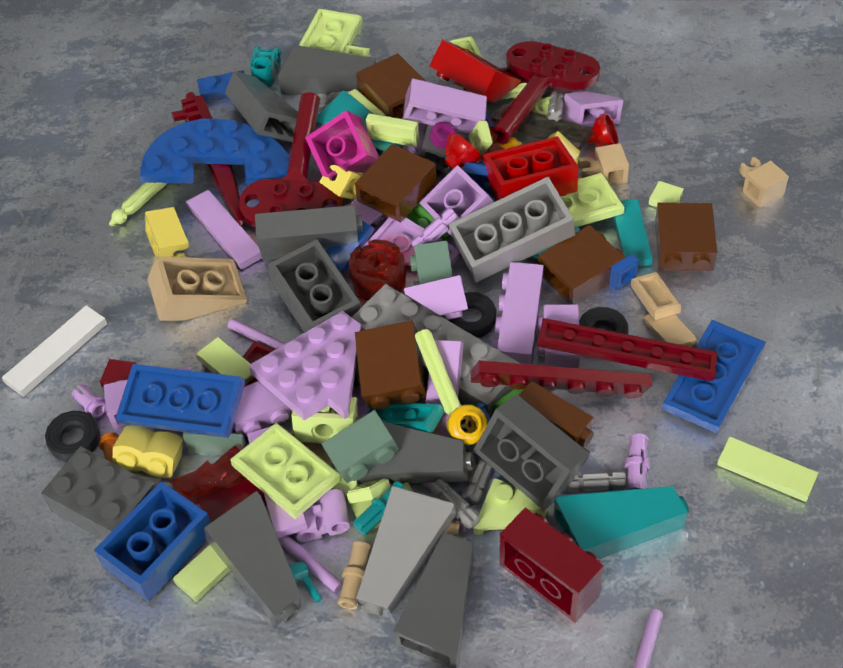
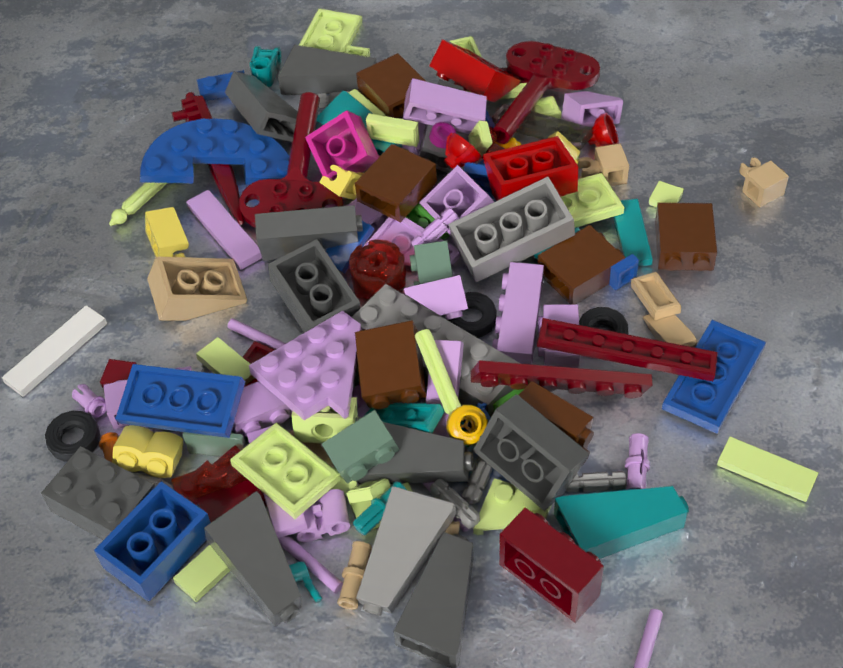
(555, 106): light grey axle -> none

